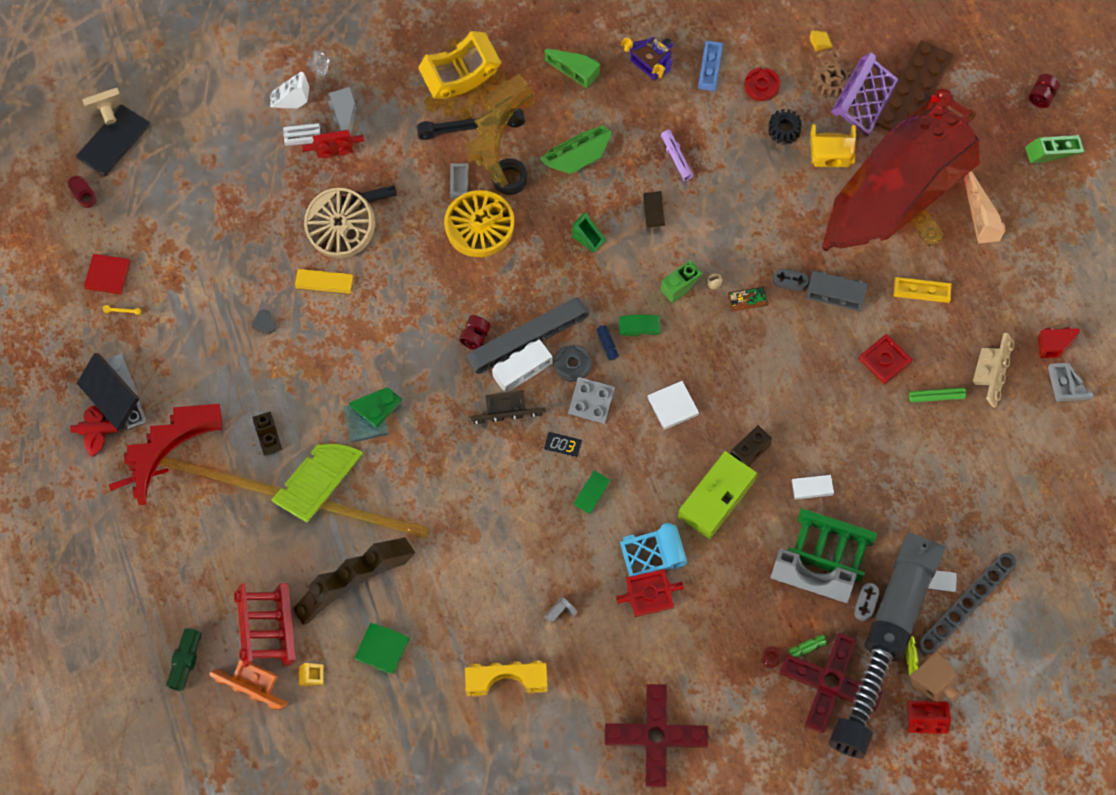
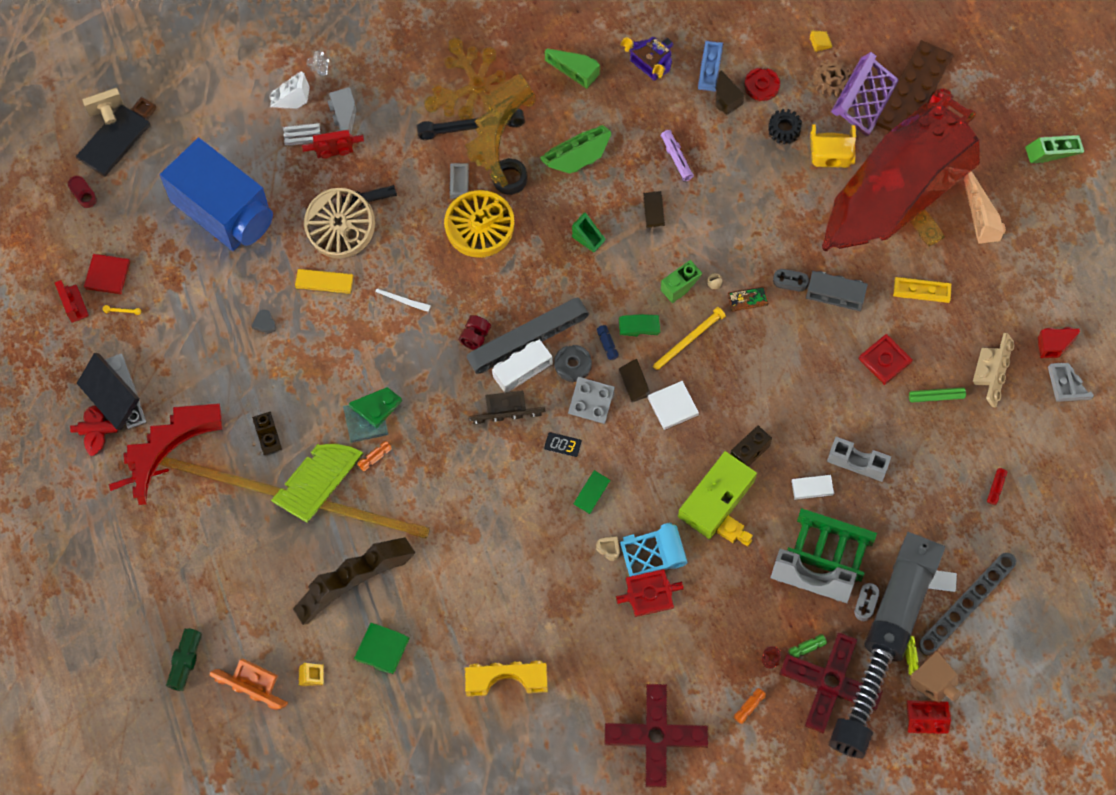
(72, 301): none -> red bracket
(144, 108): none -> reddish brown tile
(217, 195): none -> blue container
(281, 614): red fence -> none
(374, 456): none -> orange axle
(422, 306): none -> white sticker
(462, 68): yellow window -> none
(560, 605): light grey tile -> none
(608, 547): none -> tan tile
(634, 381): none -> dark brown slope
(718, 314): none -> yellow bar
(728, 94): none -> dark brown slope
(733, 530): none -> yellow plate
(749, 706): none -> orange axle
(846, 456): none -> light grey arch
(997, 486): none -> red axle
(1044, 91): dark red wheel -> none

